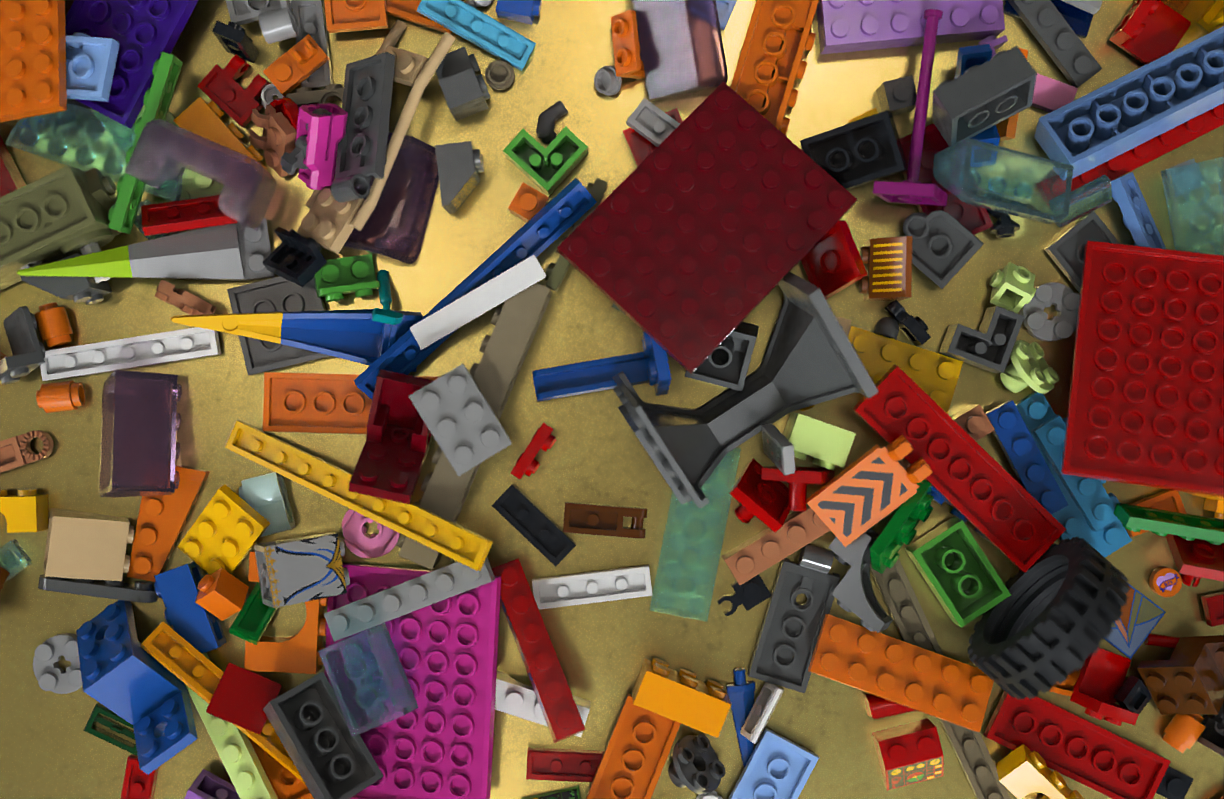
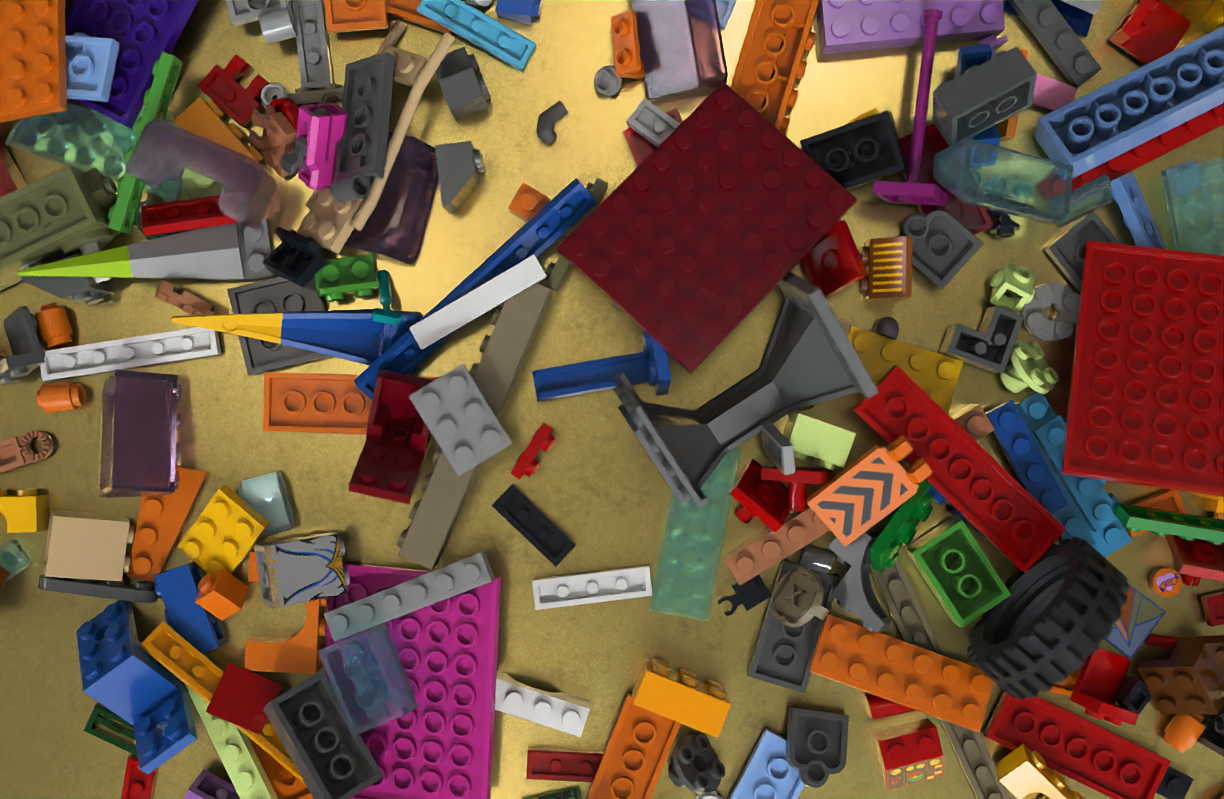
(46, 666): light grey plate -> none
(235, 40): black plate -> none
(253, 617): green tile -> none
(296, 65): orange plate -> none
(334, 484): yellow plate -> none
(362, 544): bright pink plate -> none
(499, 75): dark tan plate -> none
(538, 652): red brick -> none
(547, 165): bright green brick -> none
(603, 520): reddish brown plate -> none
(730, 360): dark grey slope -> none
(742, 700): blue bar -> none
(761, 712): white slope -> none
(798, 598): none -> dark tan tile
(816, 744): none -> dark grey plate
(897, 95): black brick -> none
(912, 327): black plate -> none

